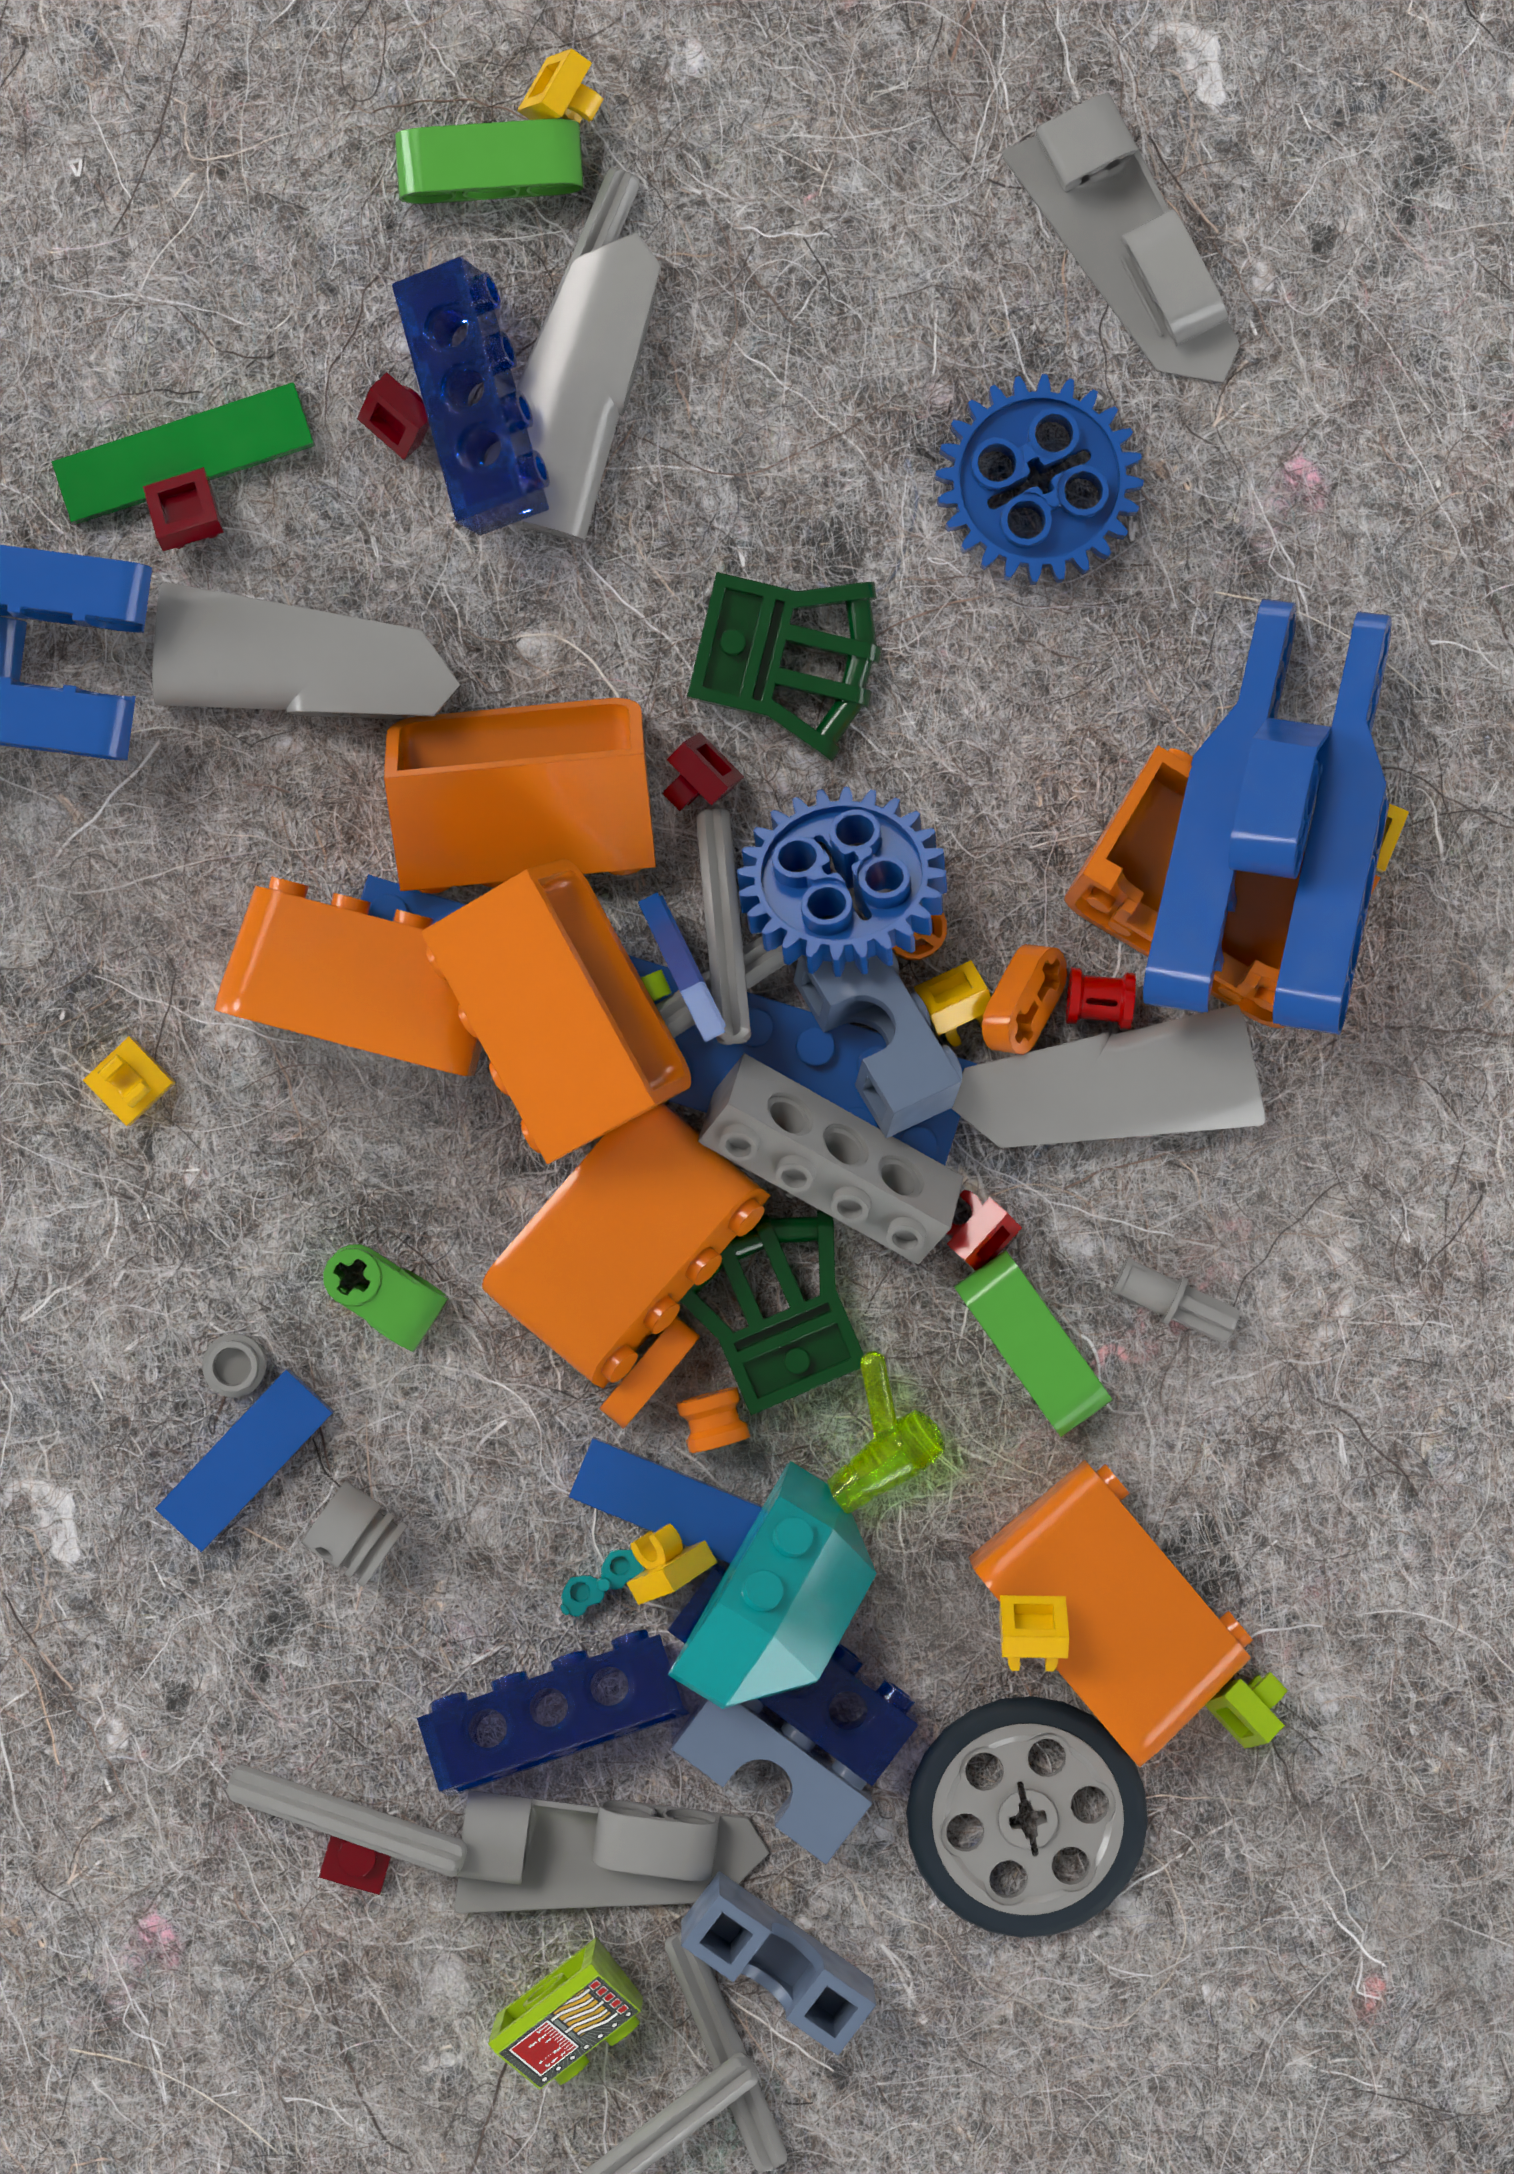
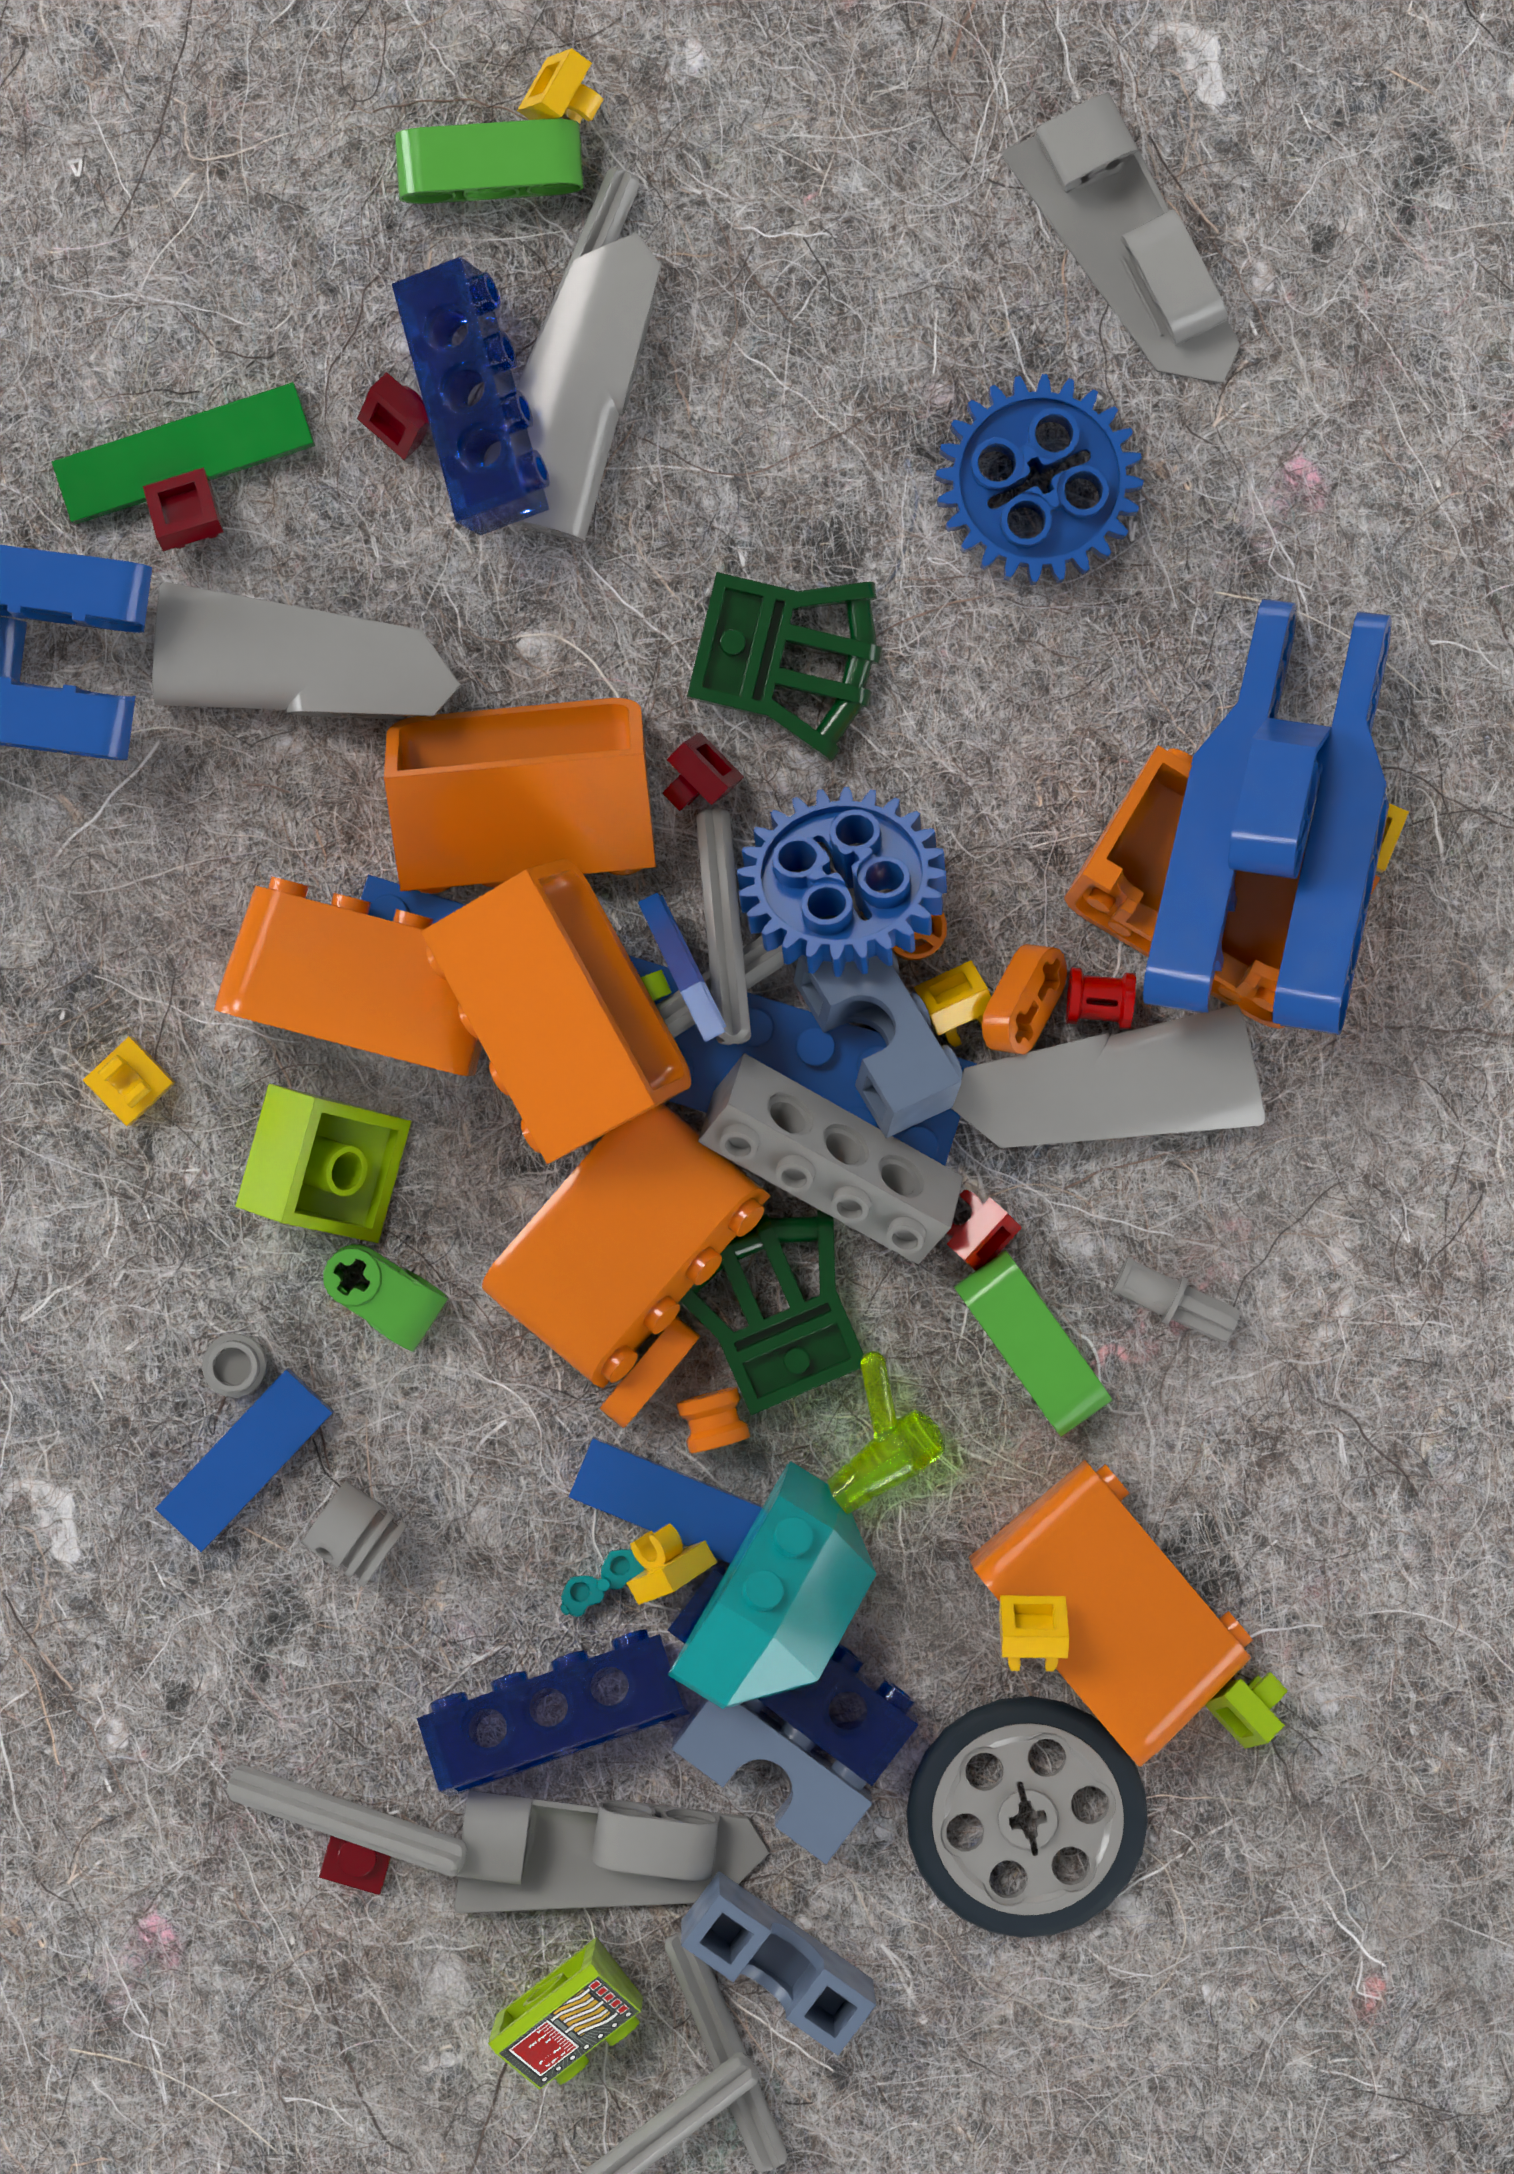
(323, 1164): none -> lime slope

